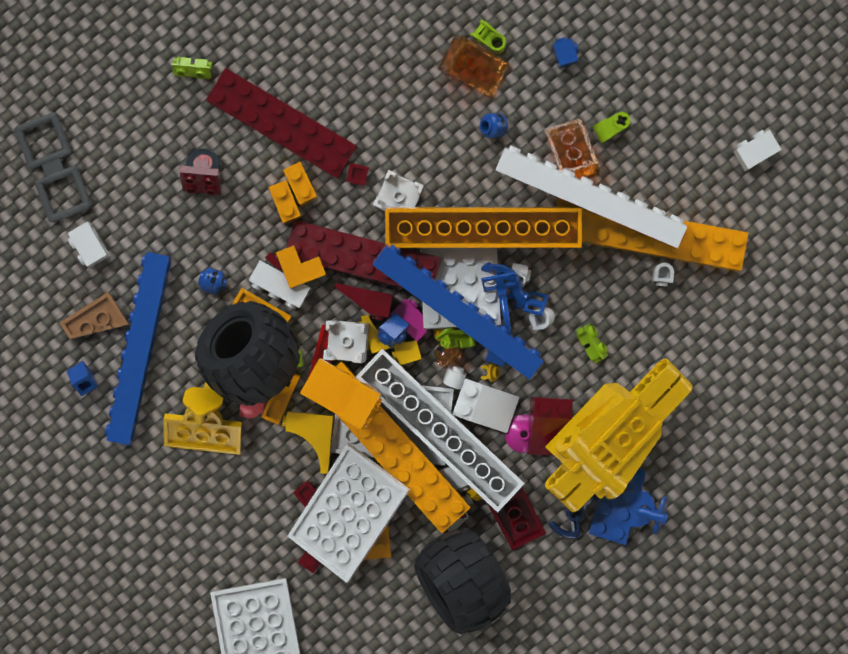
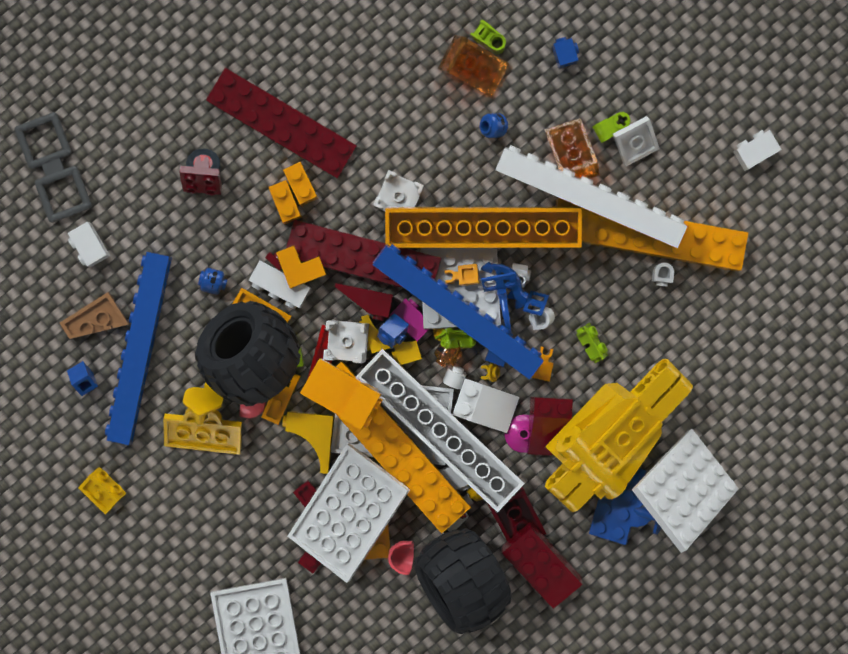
(102, 490): none -> yellow bracket
(183, 68): lime hinge -> none
(357, 174): dark red plate -> none
(401, 557): none -> coral helmet
(466, 275): none -> light orange plate
(542, 565): none -> dark red brick
(545, 369): none -> light orange plate
(576, 516): dark blue piece -> none
(636, 141): none -> white plate
(685, 490): none -> white plate

